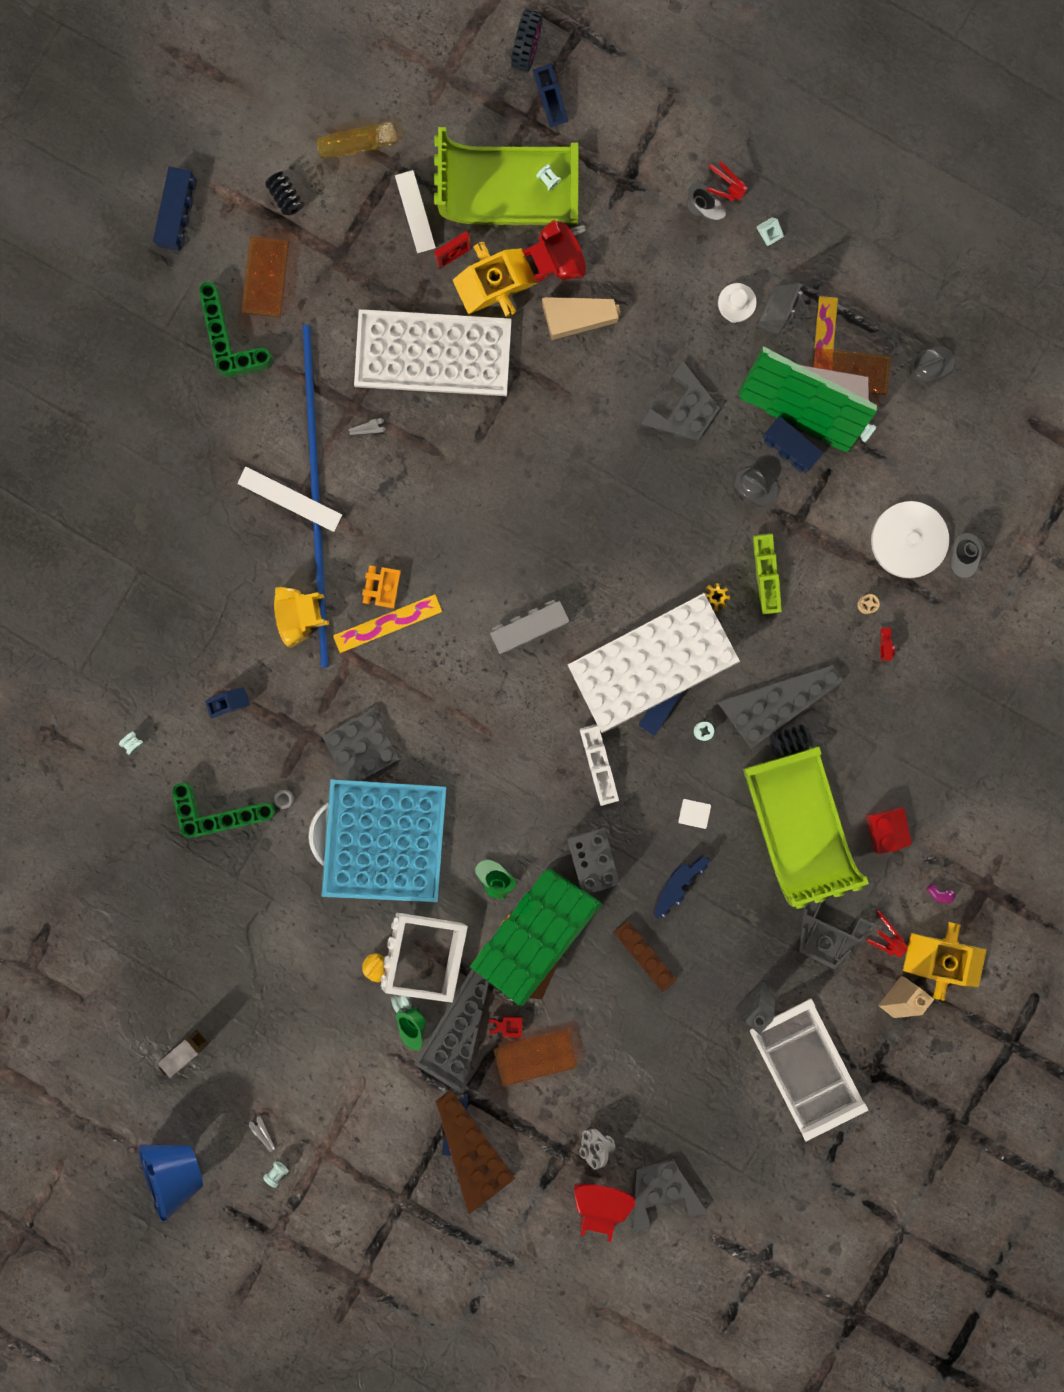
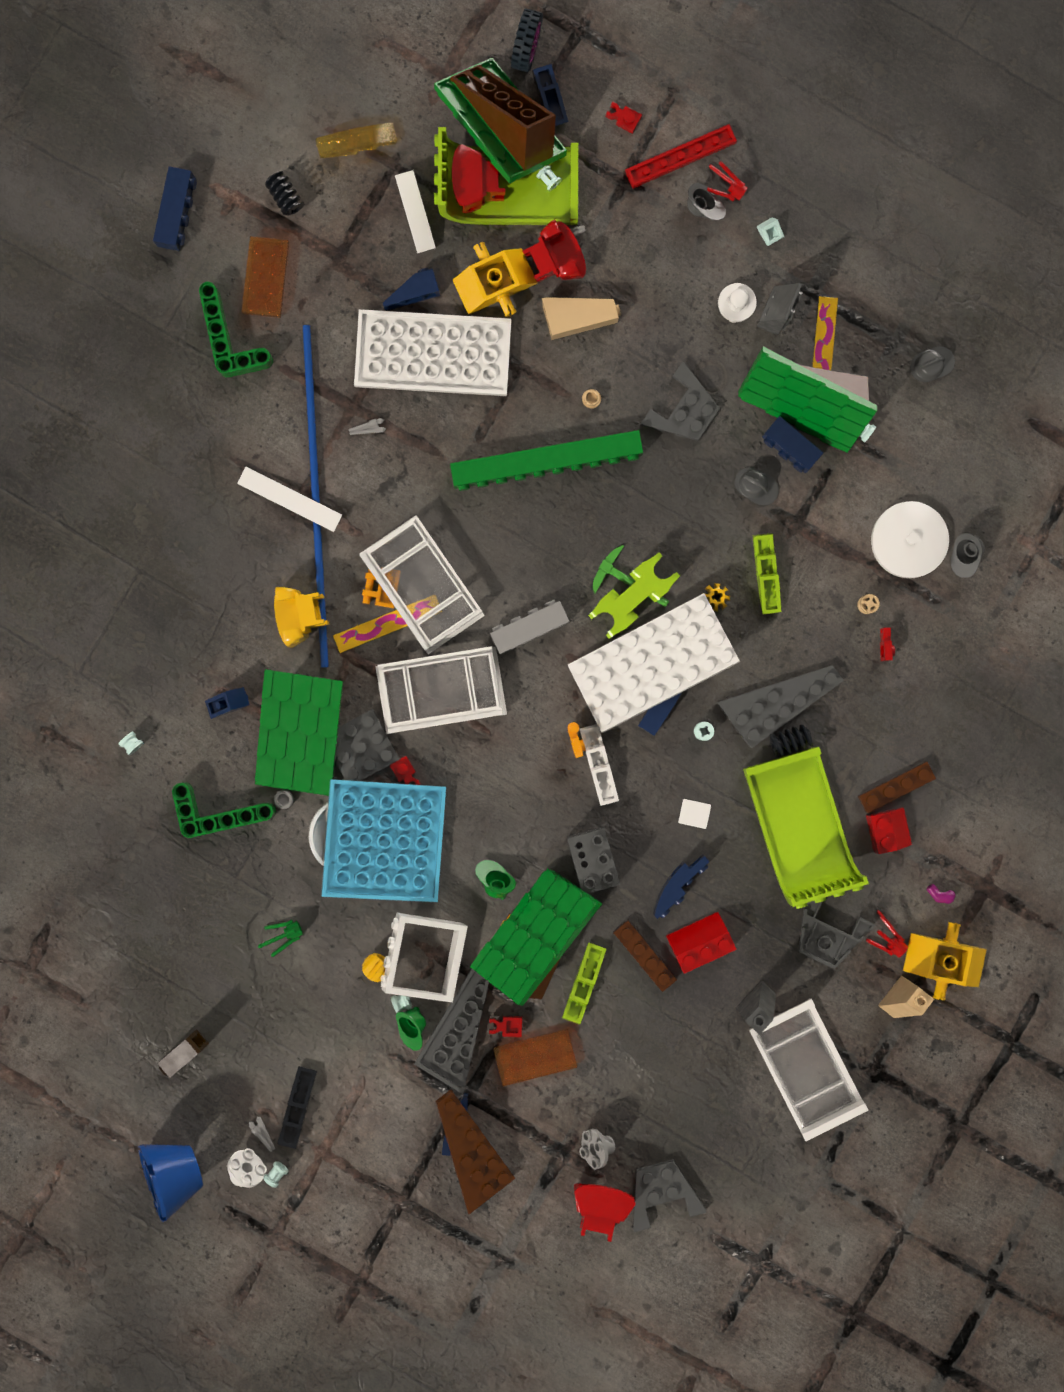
(246, 1168): none -> white plate
(292, 930): none -> green plant
(297, 1107): none -> black slope
(298, 732): none -> green piece
(403, 771): none -> red plate
(416, 289): none -> dark blue slope
(421, 584): none -> piece
(441, 689): none -> piece
(452, 250): red tile -> none
(474, 179): none -> red piece
(502, 120): none -> reddish brown piece
(546, 459): none -> green brick
(577, 745): none -> light orange plate
(584, 983): none -> lime slope
(591, 398): none -> tan plate
(607, 568): none -> bright green piece
(622, 605): none -> lime piece
(626, 118): none -> red plate
(681, 156): none -> red tile
(701, 942): none -> red slope
(873, 366): clear orange plate -> none
(896, 787): none -> reddish brown plate

